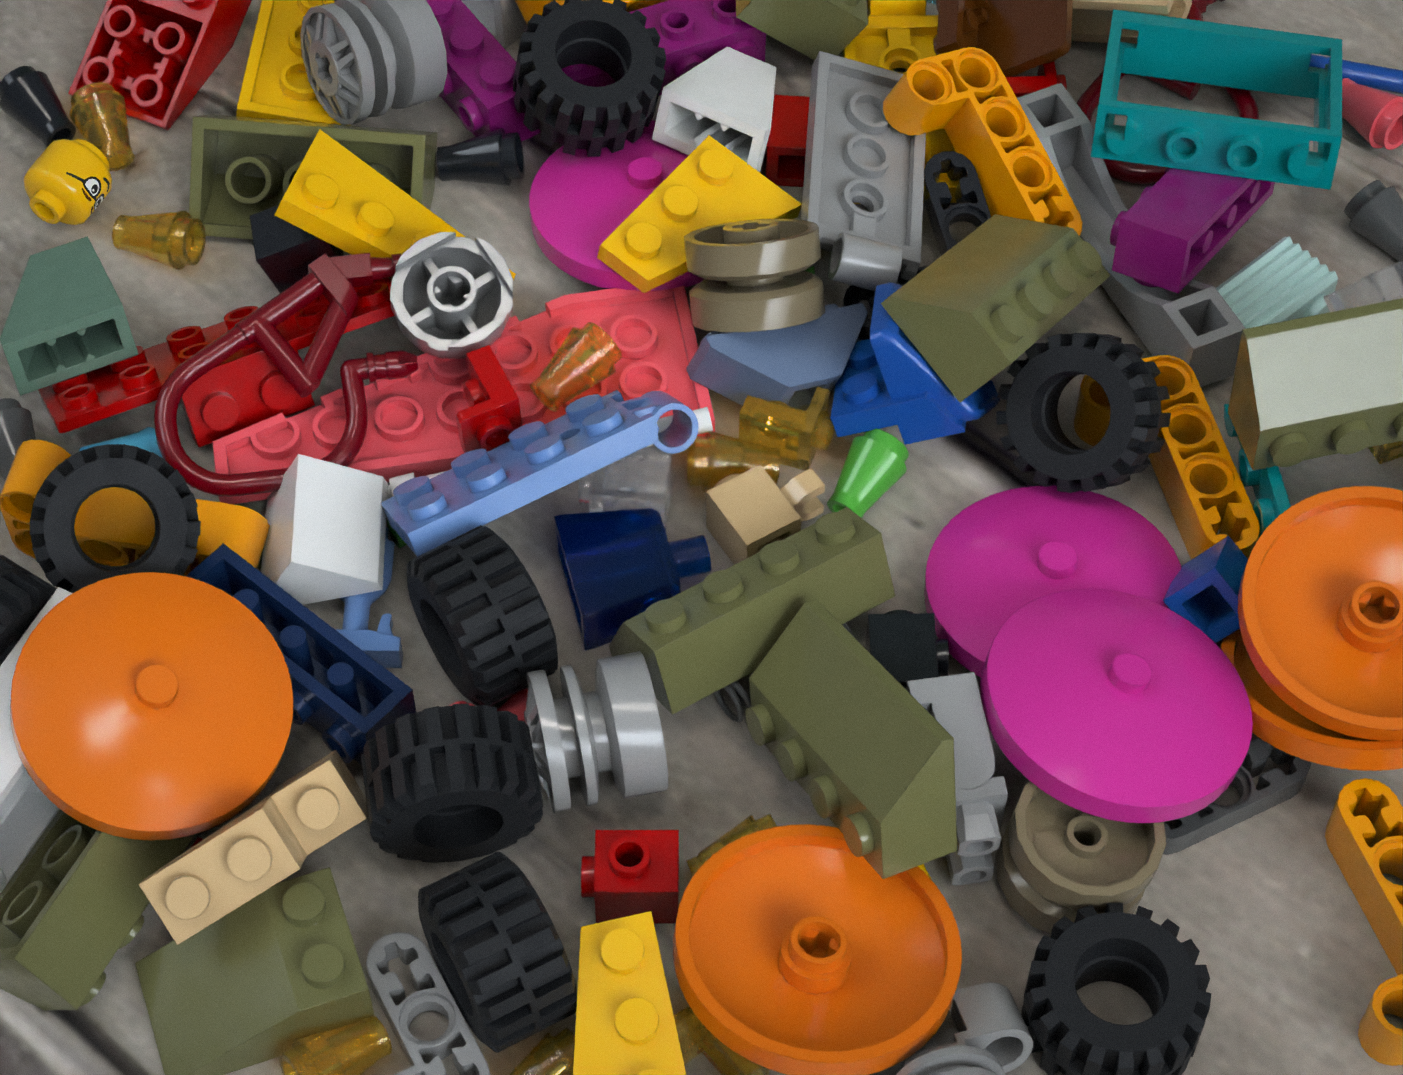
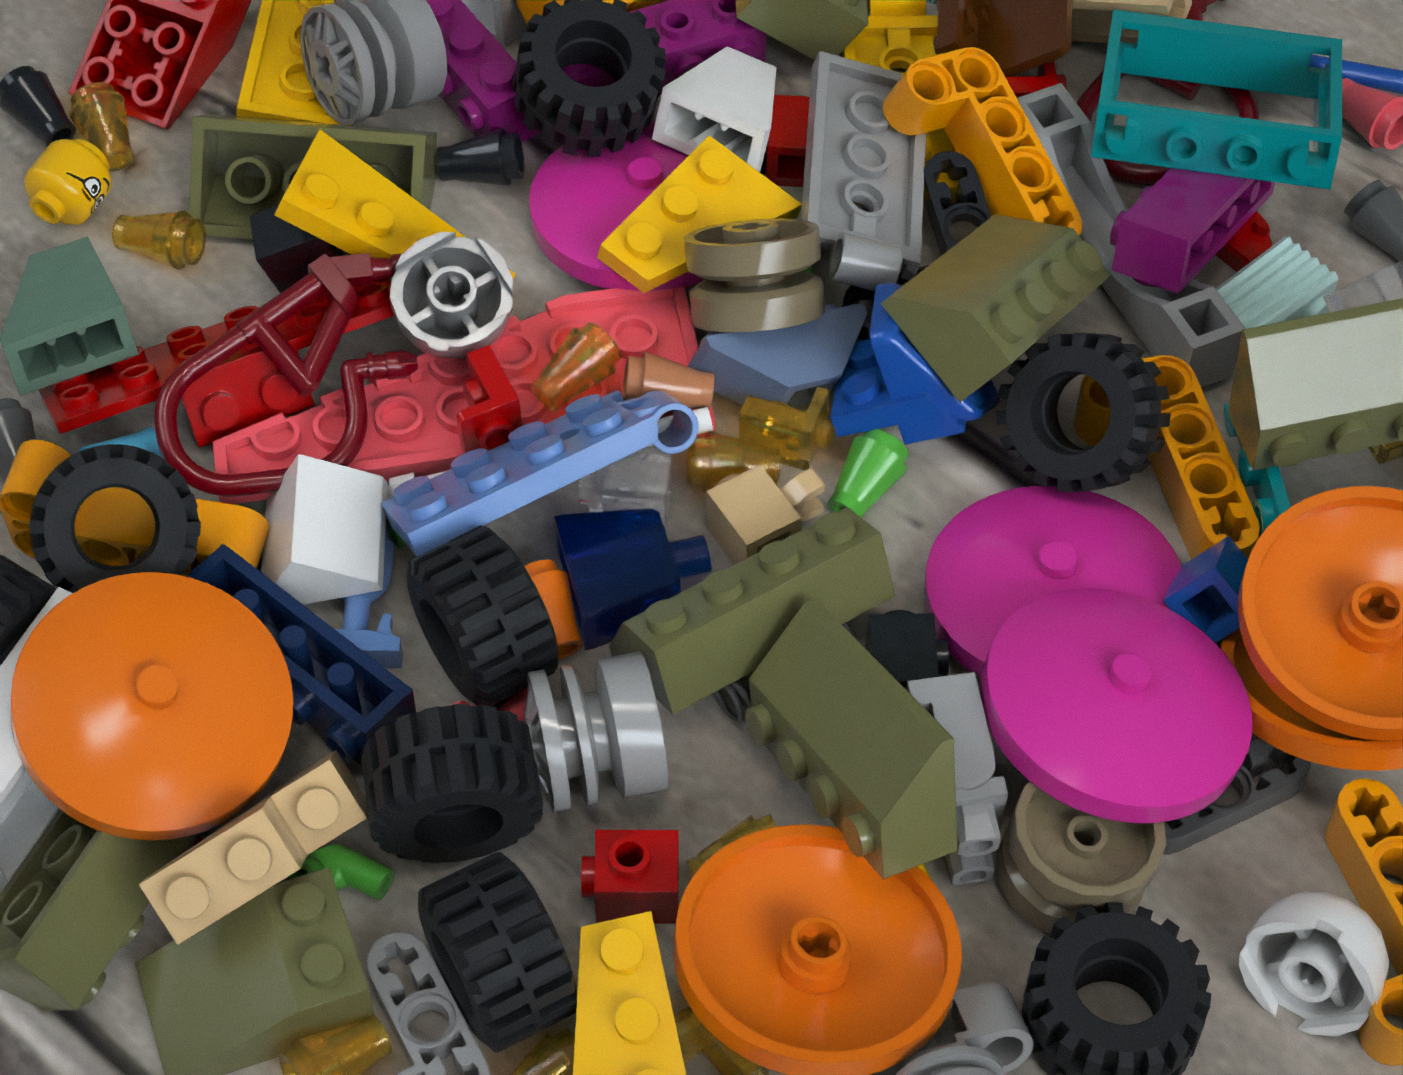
(349, 870): none -> bright green arm
(556, 595): none -> orange cone
(656, 373): none -> nougat cone
(1246, 243): none -> red tile
(1317, 961): none -> white cylinder

